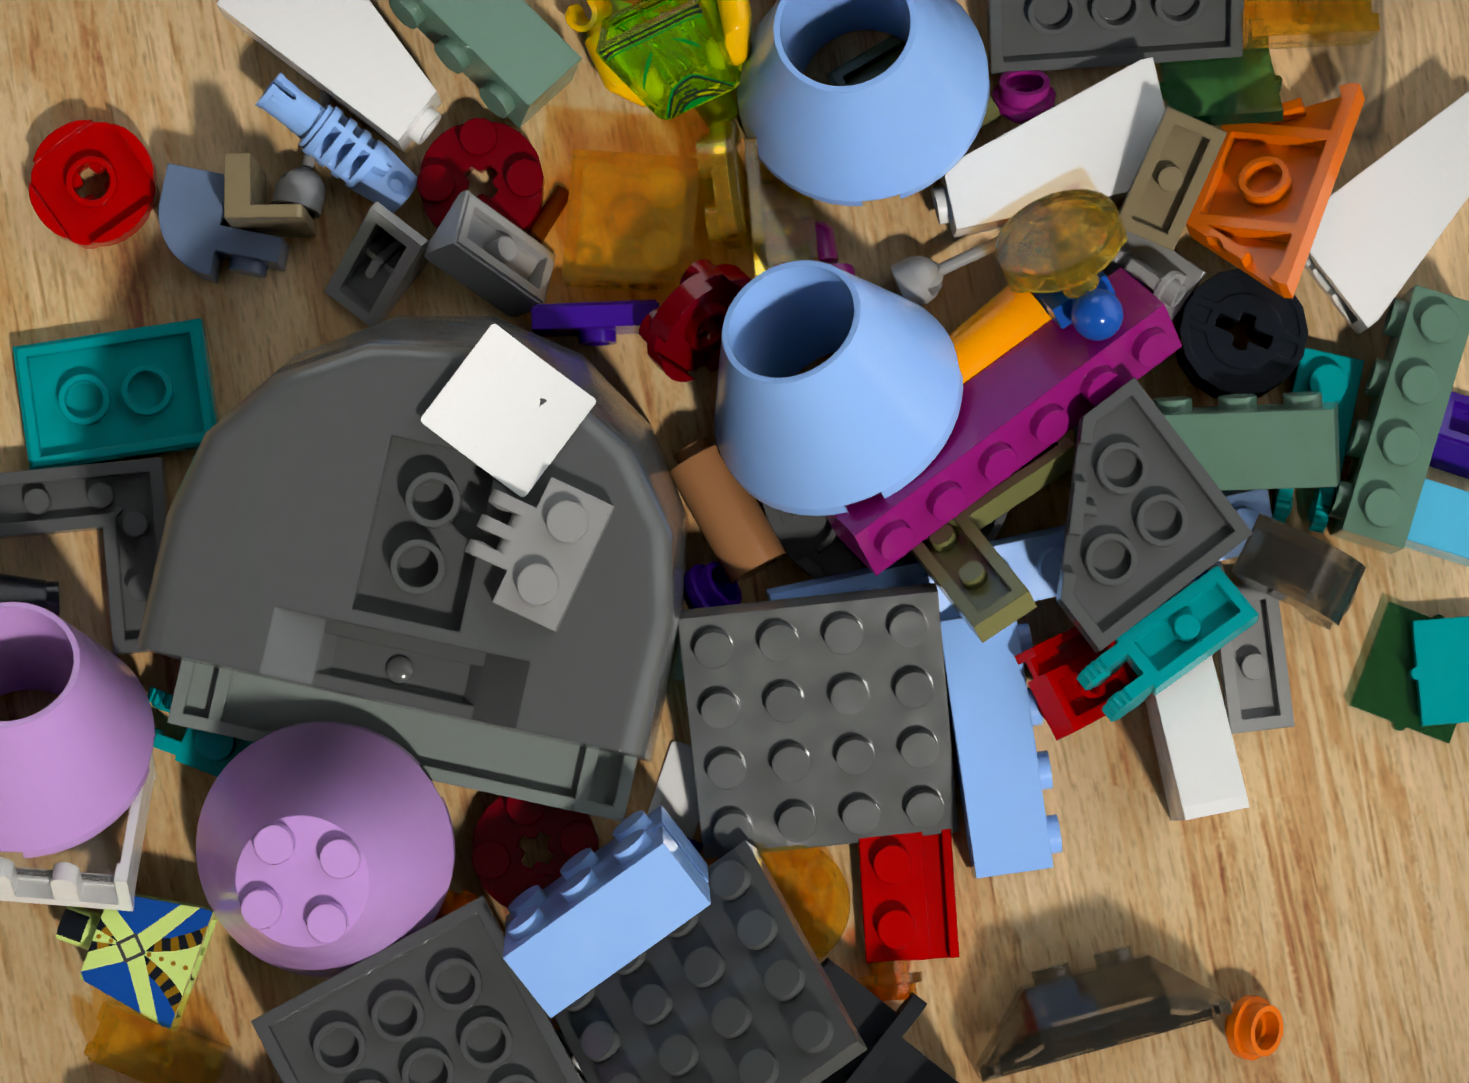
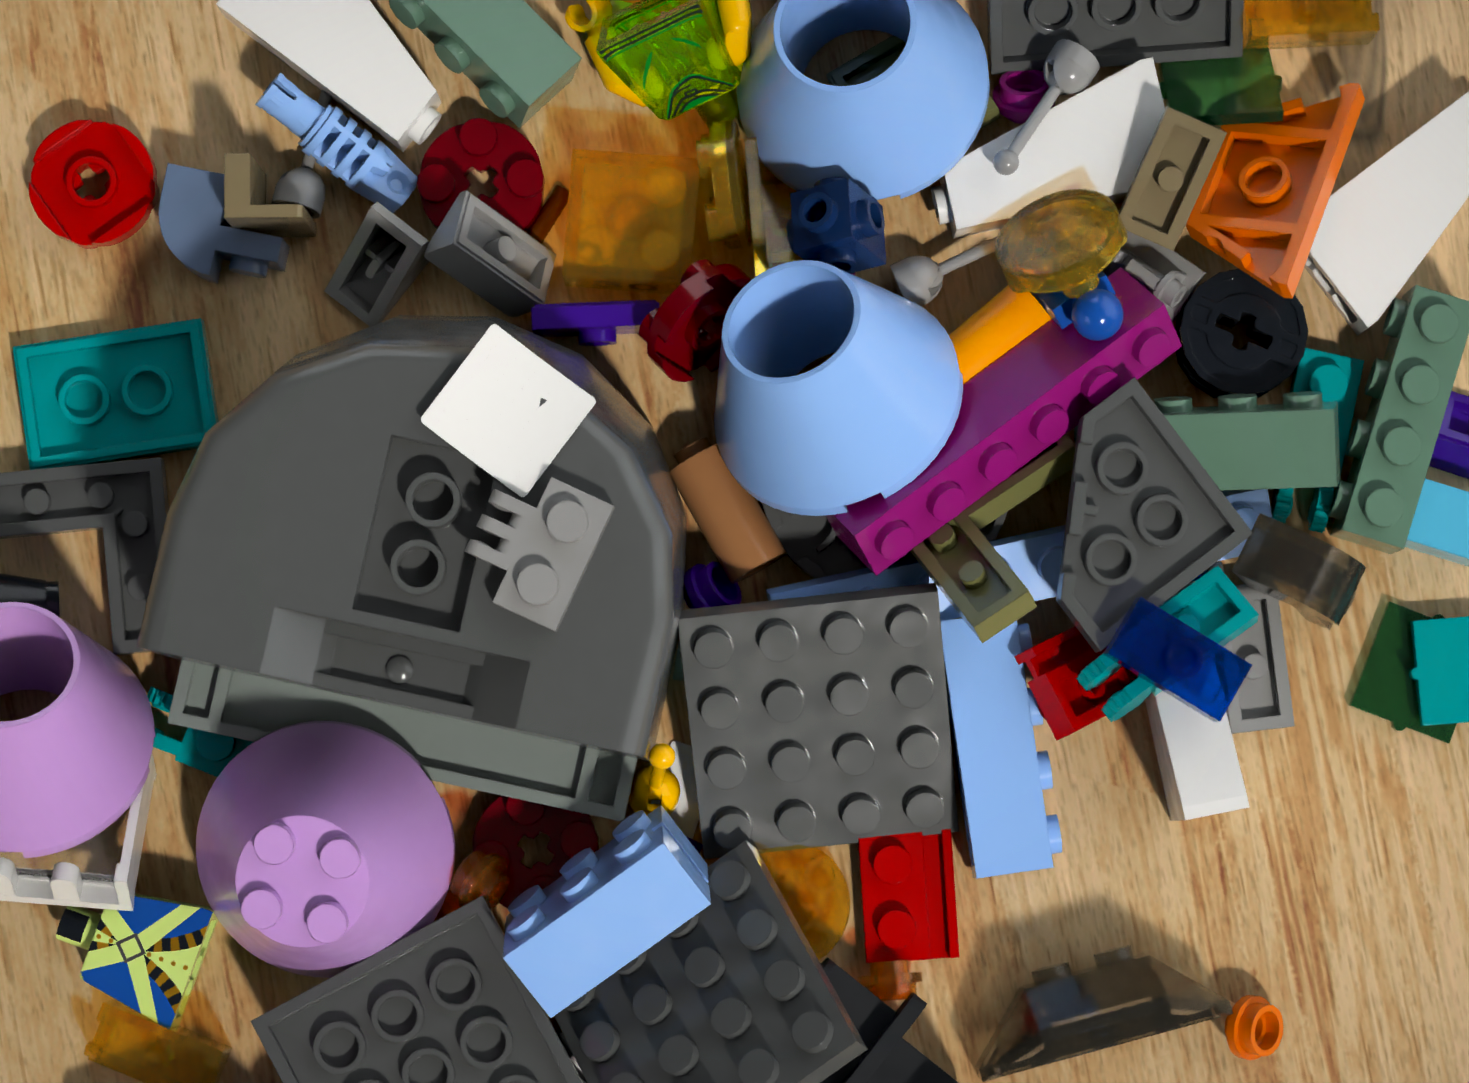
(479, 877): none -> clear orange plate
(656, 782): none -> yellow hinge
(837, 225): none -> dark blue brick
(1066, 71): none -> light grey hinge
(1177, 659): none -> clear blue plate

